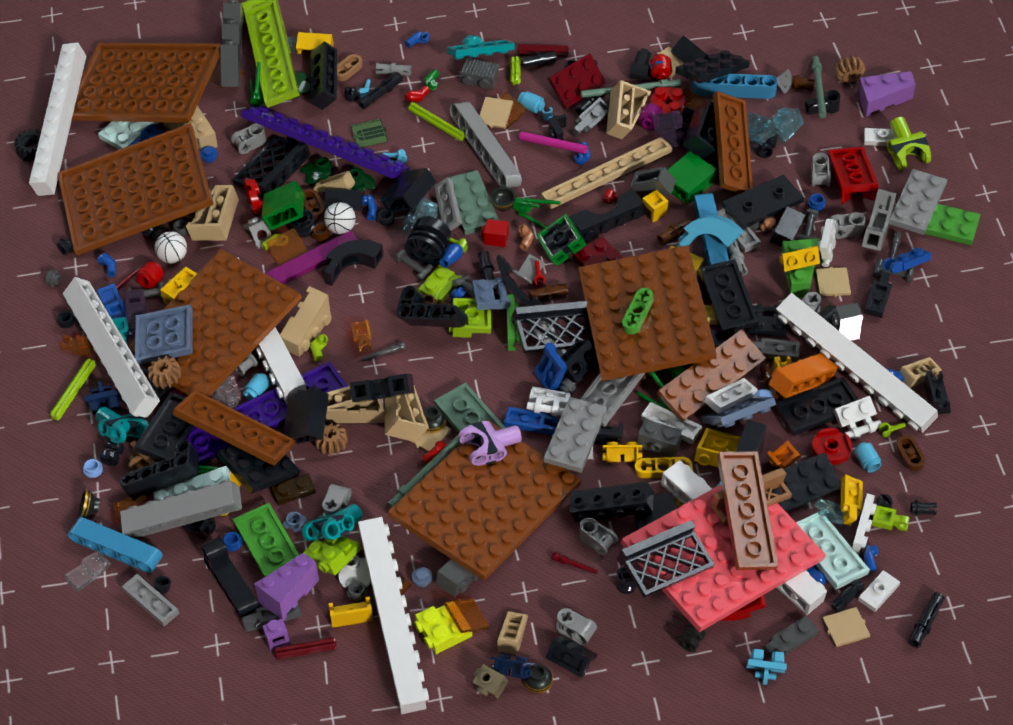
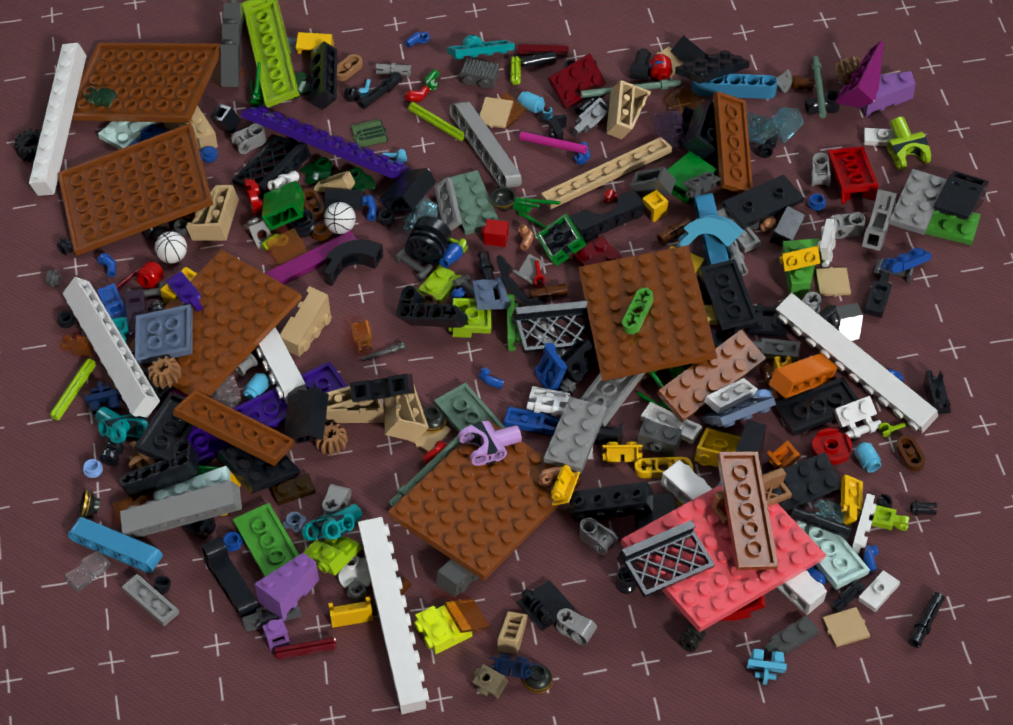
(103, 97): none -> clear green plate
(156, 306): none -> dark grey plate
(185, 290): none -> dark purple hinge
(225, 118): none -> black brick
(282, 180): none -> white pin
(317, 346): lime arm -> none
(422, 577): sand blue plate -> none
(489, 380): none -> blue arm
(544, 604): none -> black hinge
(547, 475): none -> nougat arm
(564, 486): none -> yellow hinge
(565, 560): dark red piece -> none
(570, 655): black panel -> none
(646, 115): magenta head -> none
(675, 95): red plate -> none
(701, 183): none -> dark grey hinge
(811, 216): dark grey piece -> none
(818, 521): none -> black pin
(865, 80): none -> magenta wedge
(896, 241): dark grey piece -> none
(914, 376): tan slope -> none
(961, 195): none -> black slope

